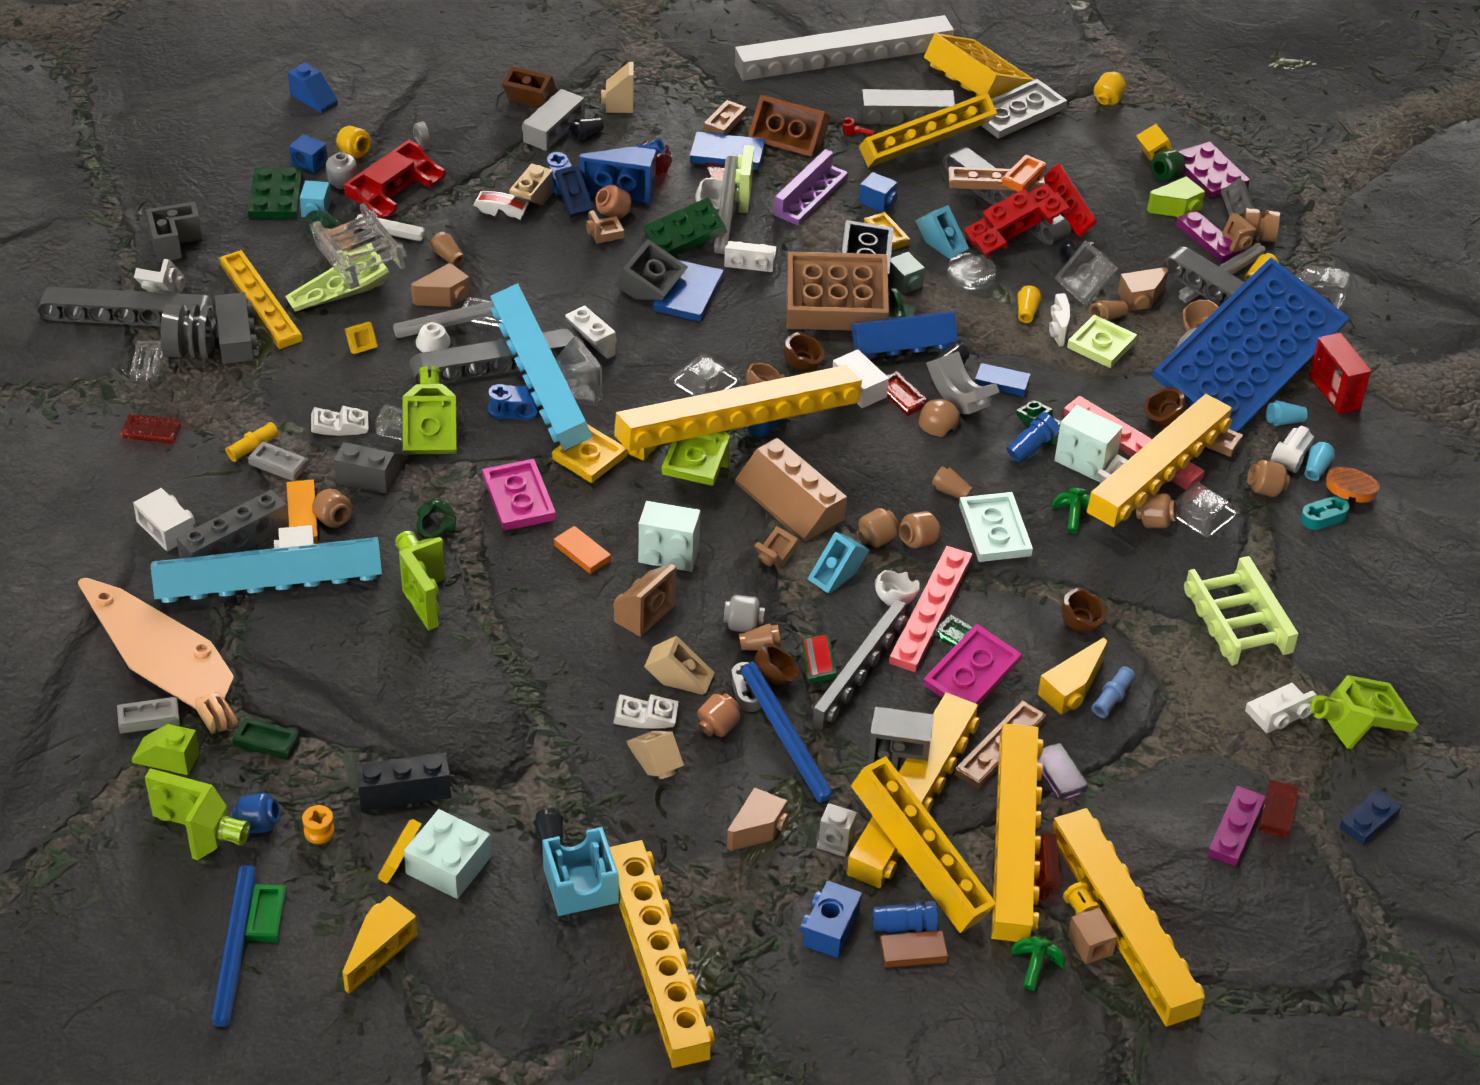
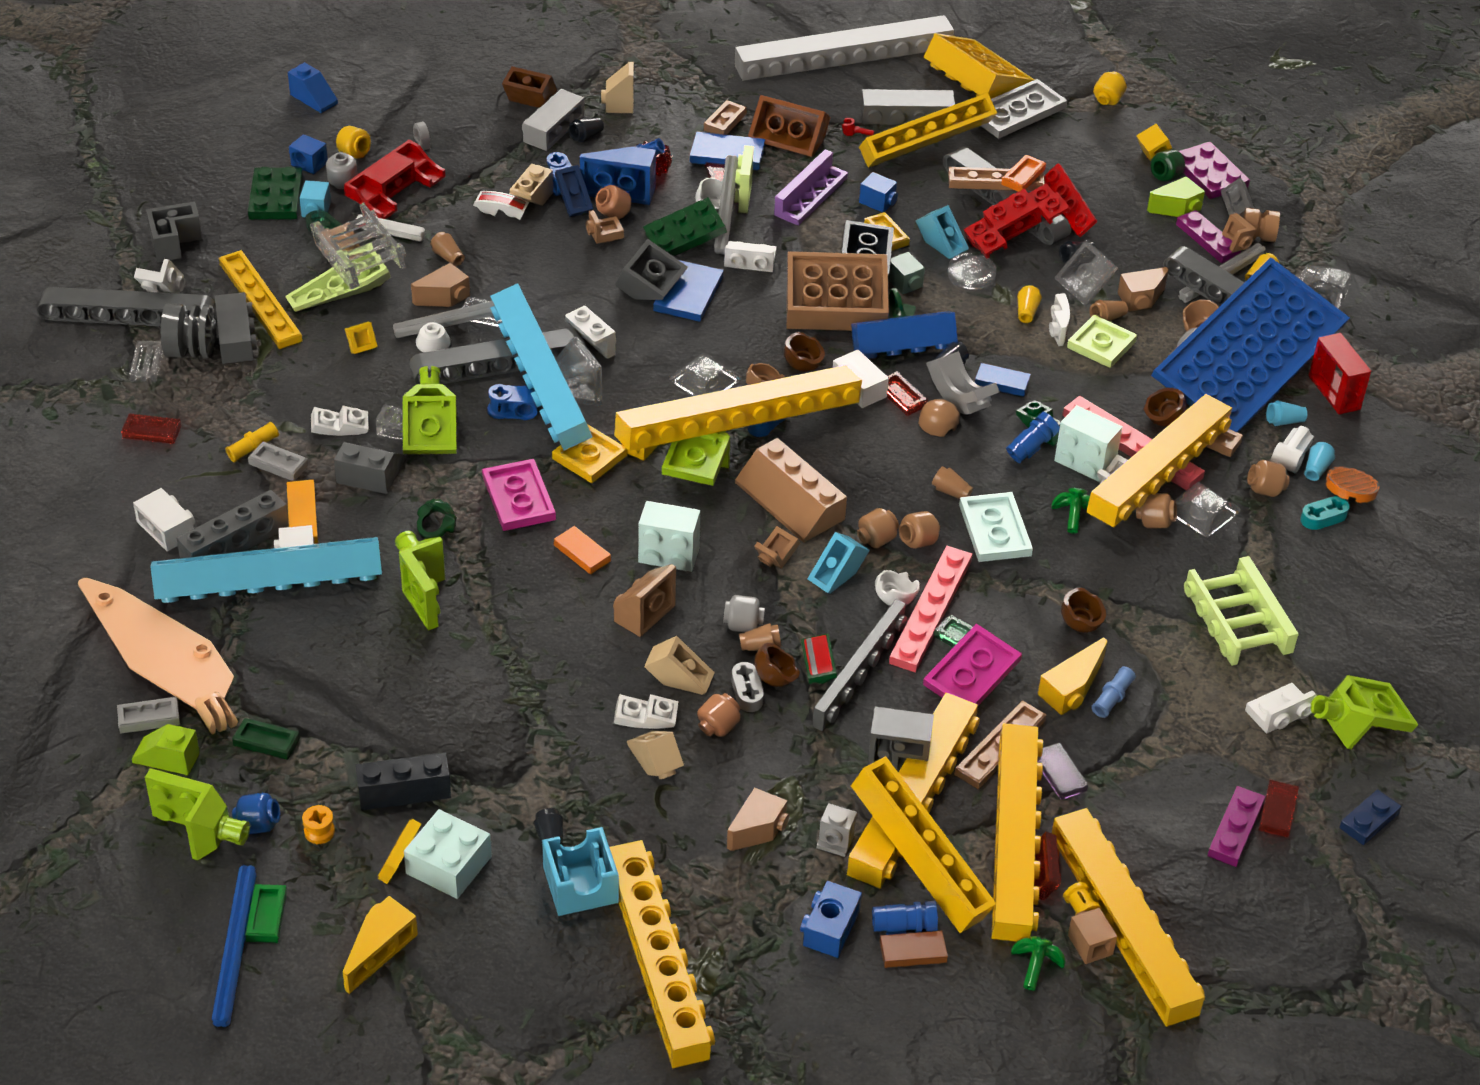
(332, 508): medium nougat head -> none
(787, 732): blue axle -> none

